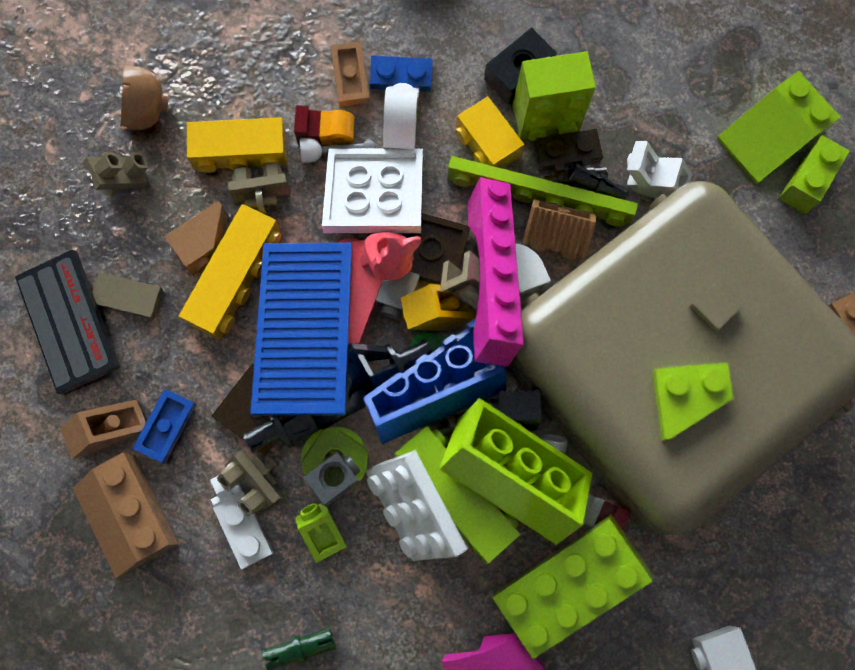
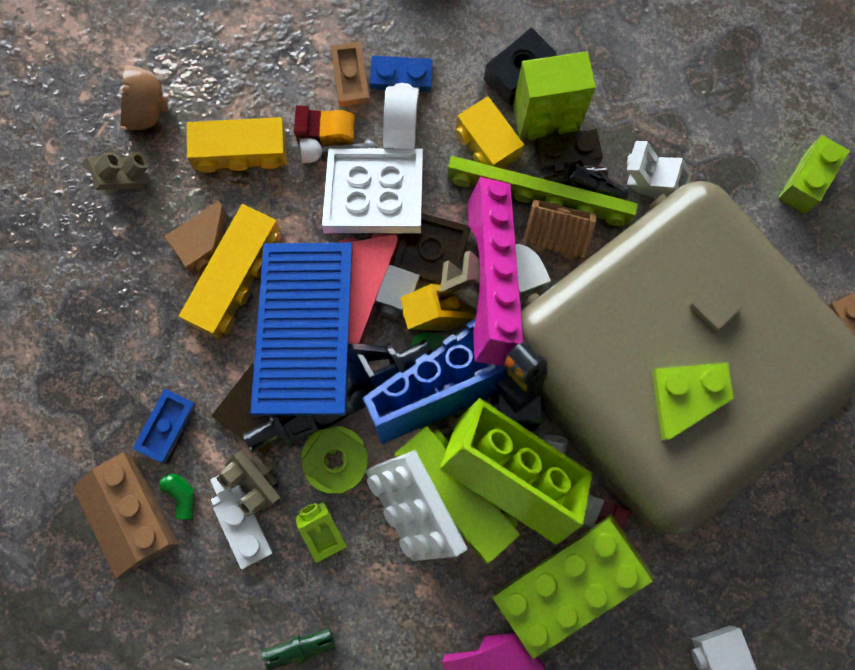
(67, 322): tile -> none
(102, 428): medium nougat slope -> none
(126, 295): dark tan tile -> none
(180, 491): none -> green arm
(259, 191): dark tan hips -> none
(317, 478): dark grey brick -> none
(393, 260): coral hair -> none
(523, 376): none -> black leg
(778, 127): lime slope -> none

